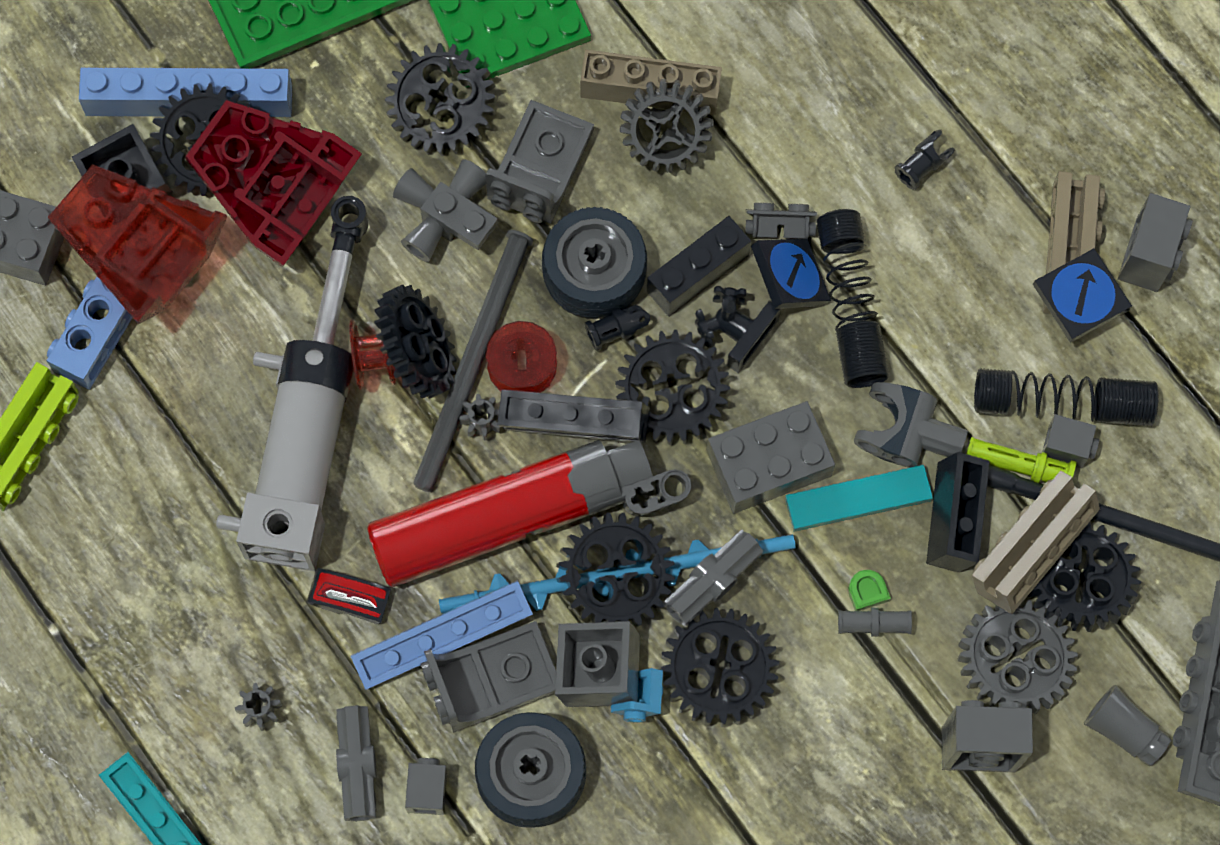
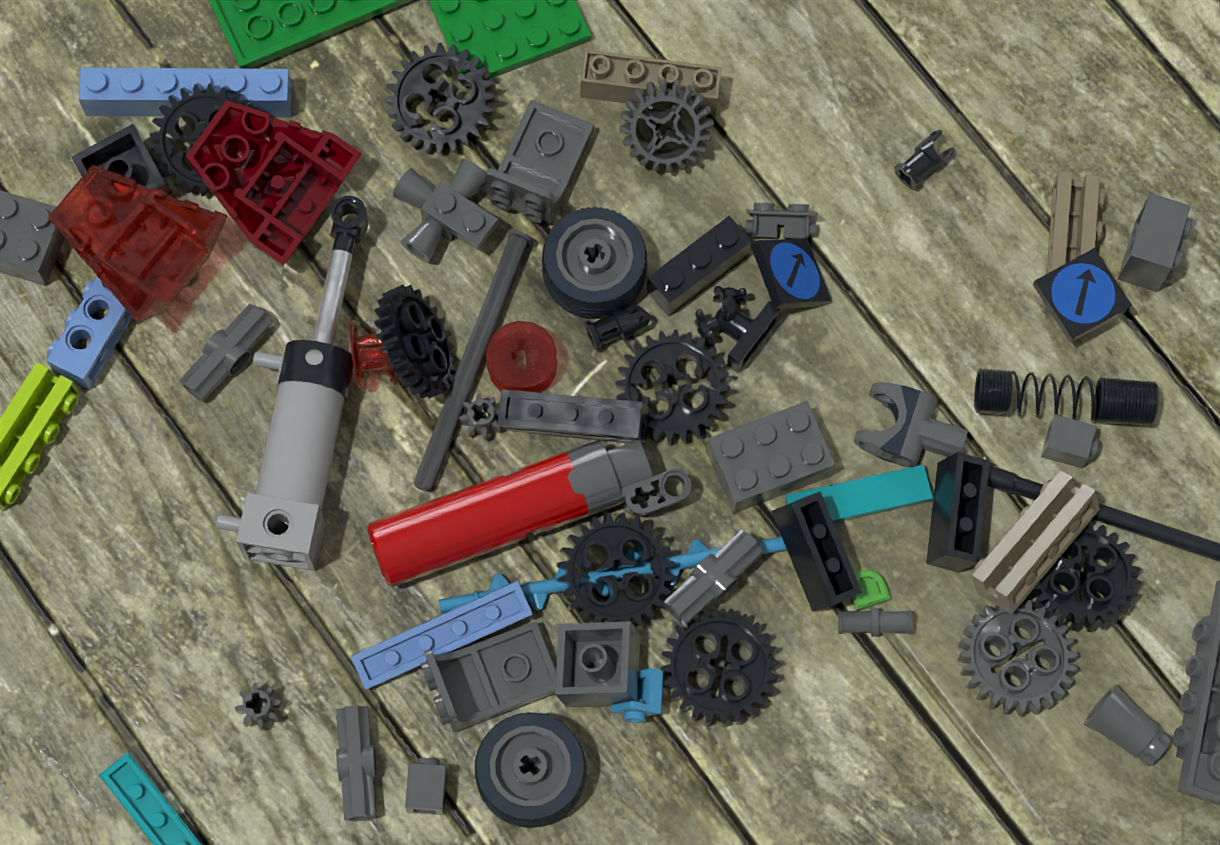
(226, 352): none -> dark grey piece
(348, 595): slope -> none
(816, 551): none -> black brick
(859, 341): black piece -> none
(987, 737): dark grey brick -> none
(1038, 467): lime pin -> none

